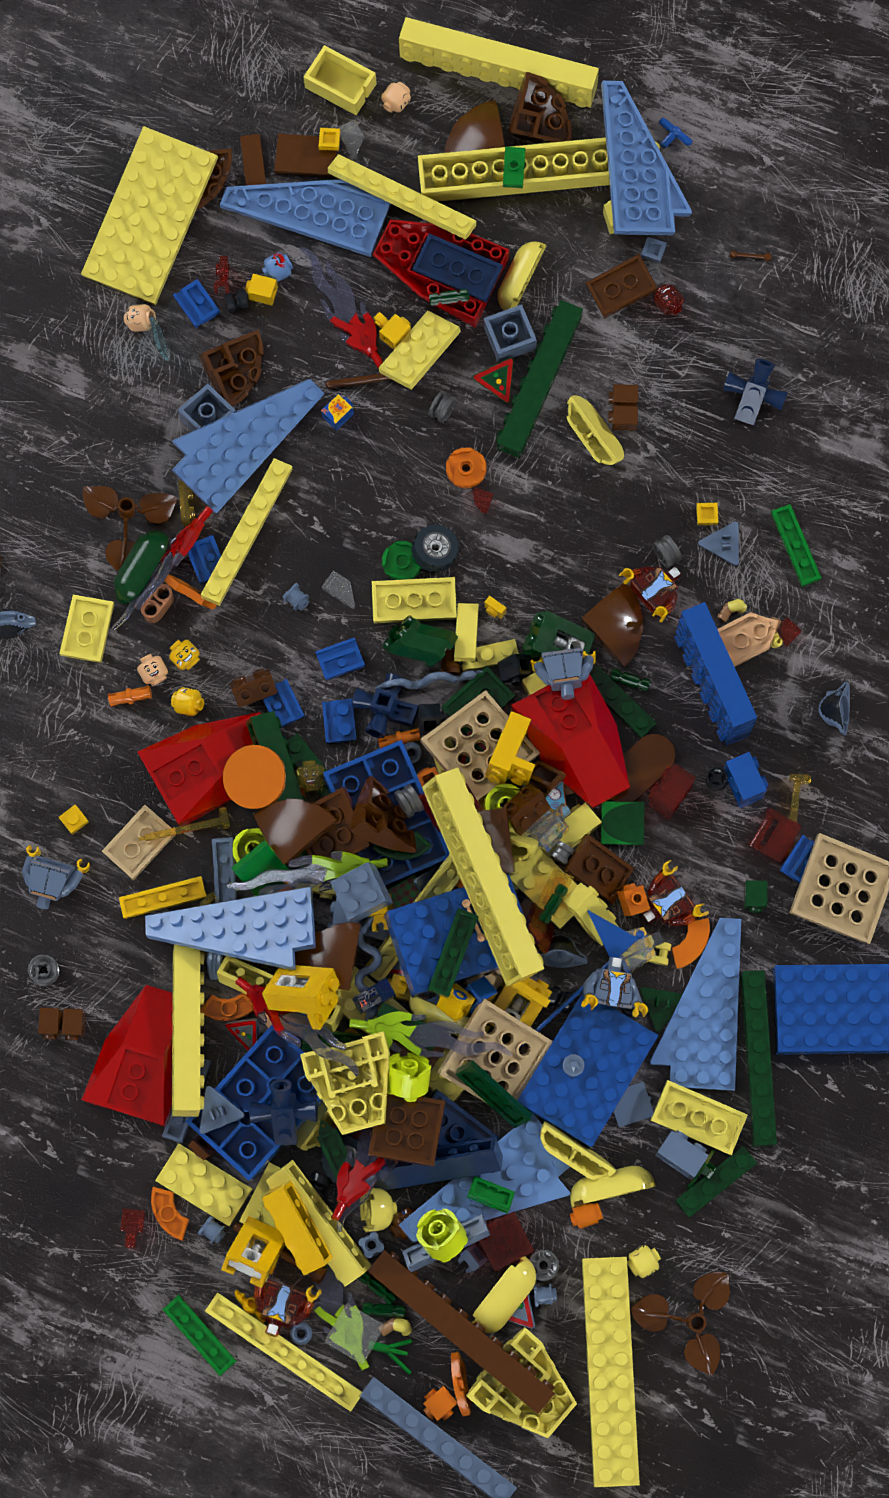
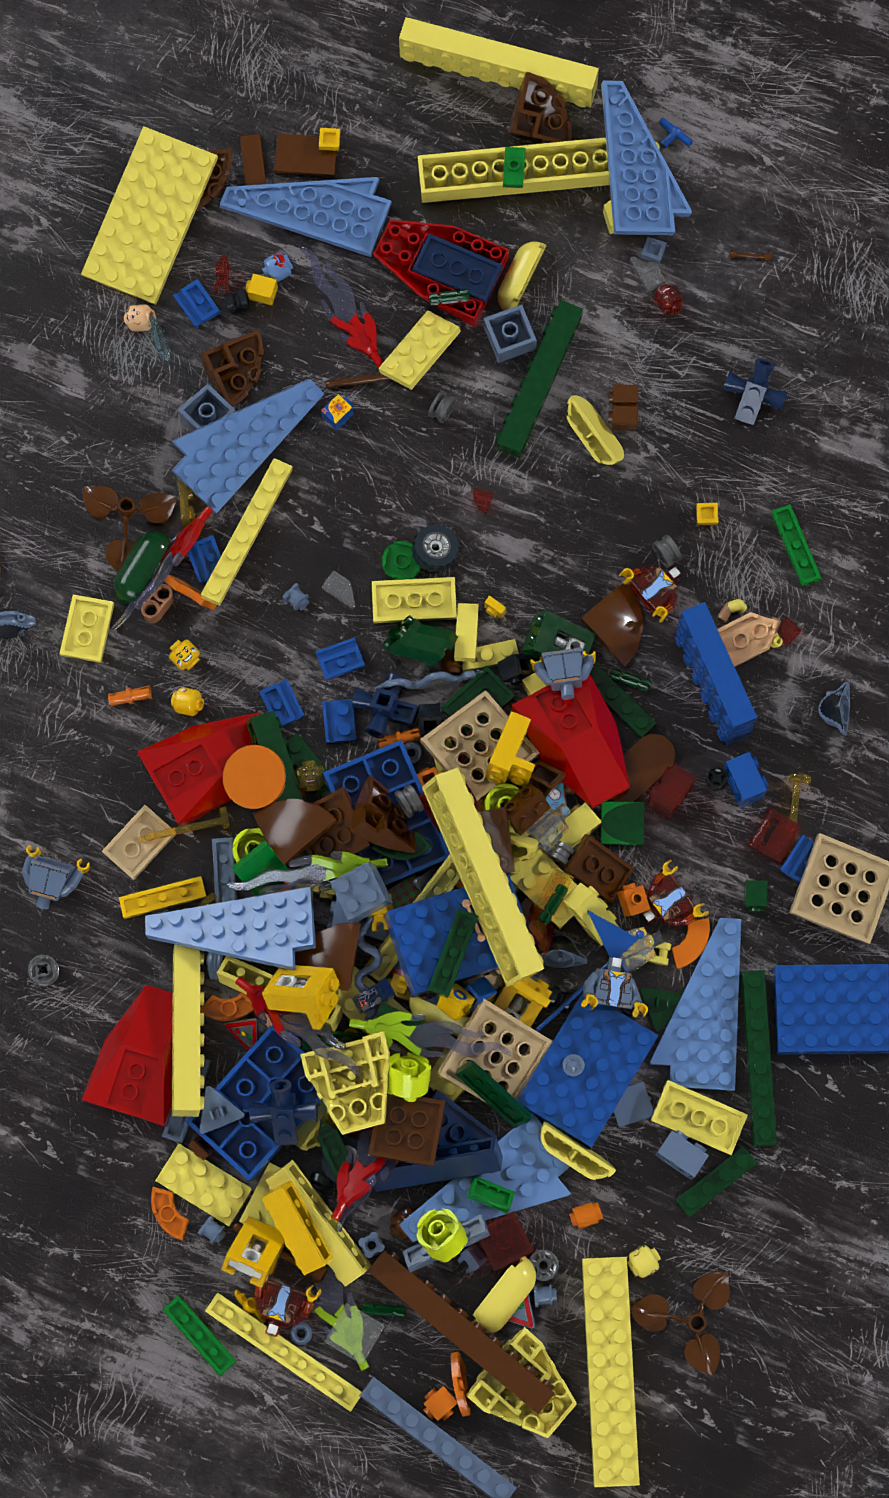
(51, 1021): reddish brown piece -> none
(73, 819): yellow plate -> none
(132, 1223): clear red plate -> none
(152, 670): light nougat head -> none
(253, 688): reddish brown bracket -> none
(340, 80): light yellow piece -> none
(351, 137): clear tile -> none
(377, 1210): light yellow cylinder -> none
(378, 1288): dark green axle -> none
(390, 1349): green plant -> none
(392, 330): yellow brick -> none
(396, 97): light nougat head -> none
(397, 1324): light yellow arm -> none
(402, 196): light yellow plate -> none
(466, 458): orange plate -> none
(477, 130): reddish brown brick -> none
(497, 379): piece -> none
(621, 286): reddish brown tile -> none
(622, 1182): light yellow brick -> none
(707, 1169): dark green piece -> none
(724, 543): sand blue piece -> none

